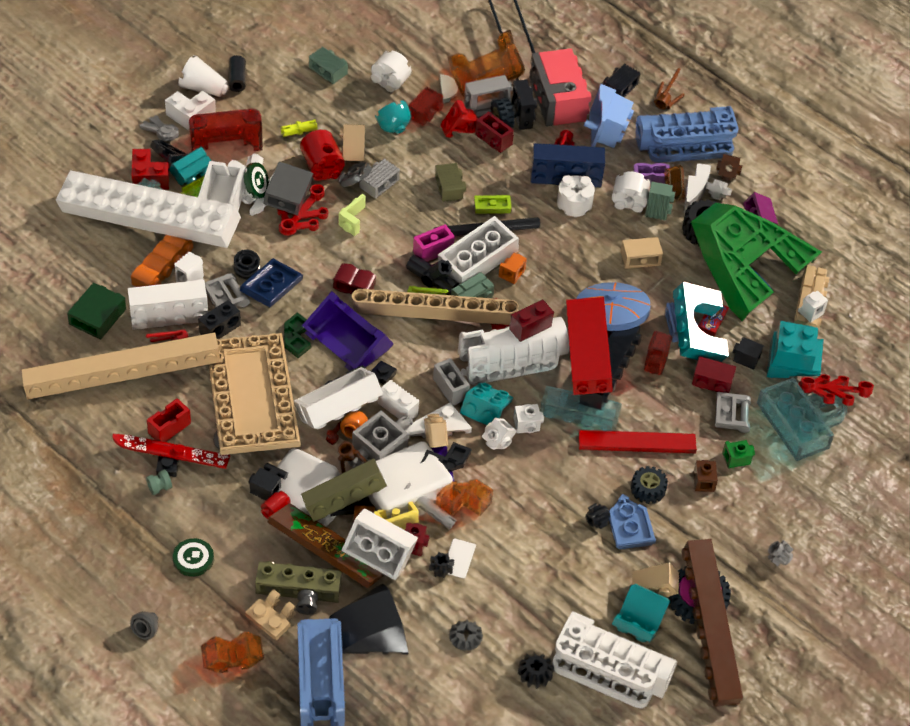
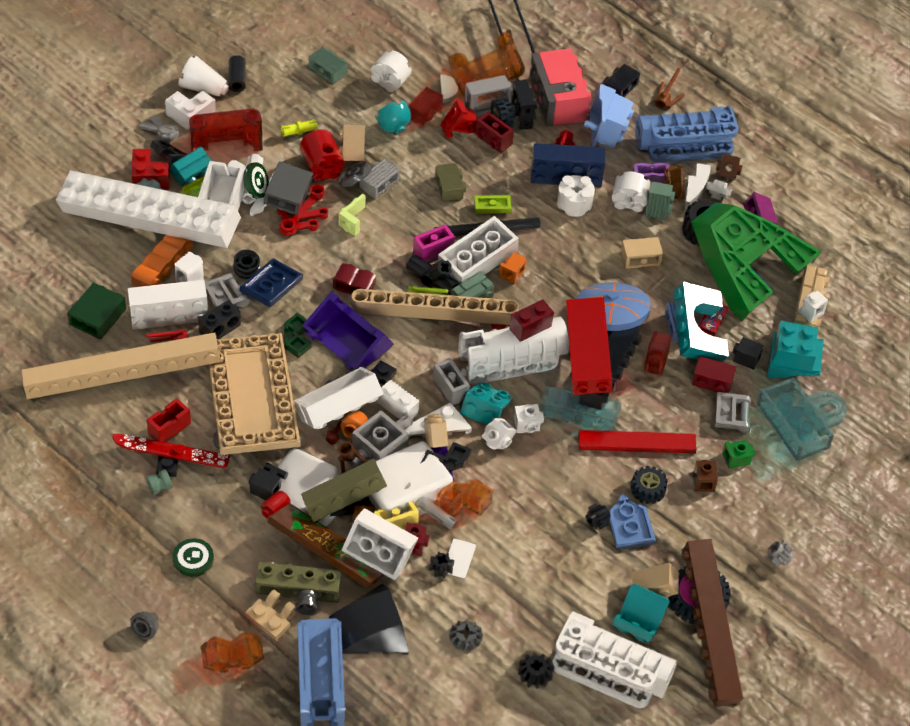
(835, 387): red plant -> none

